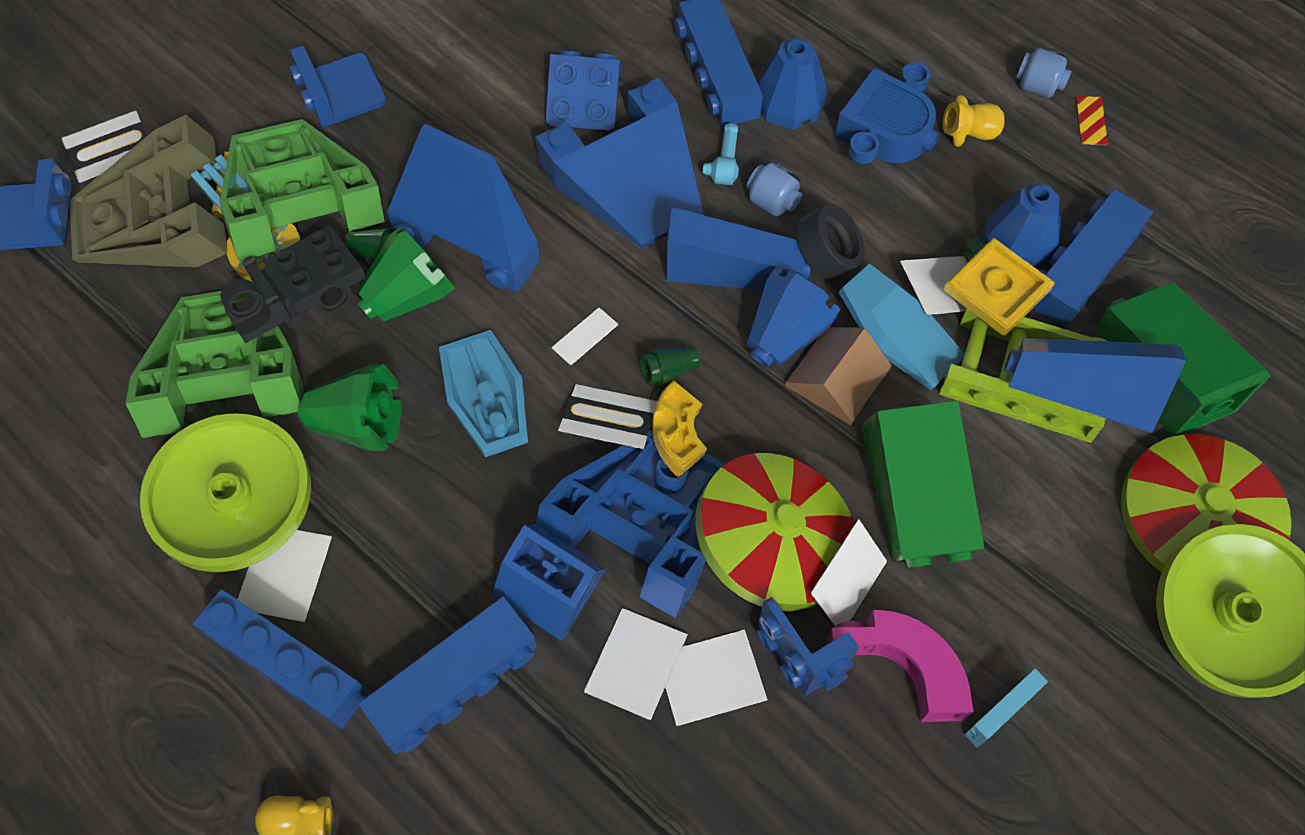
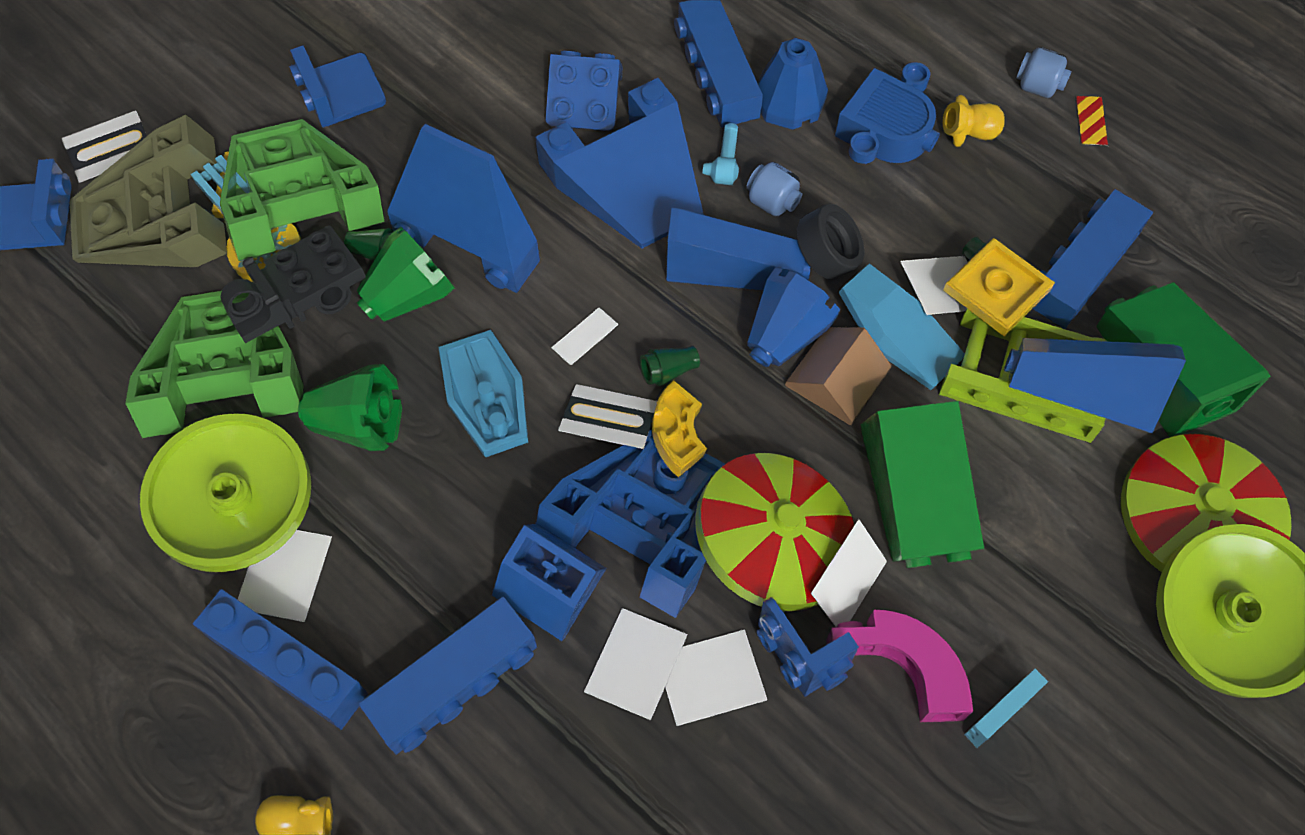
(1028, 224): blue cone -> none

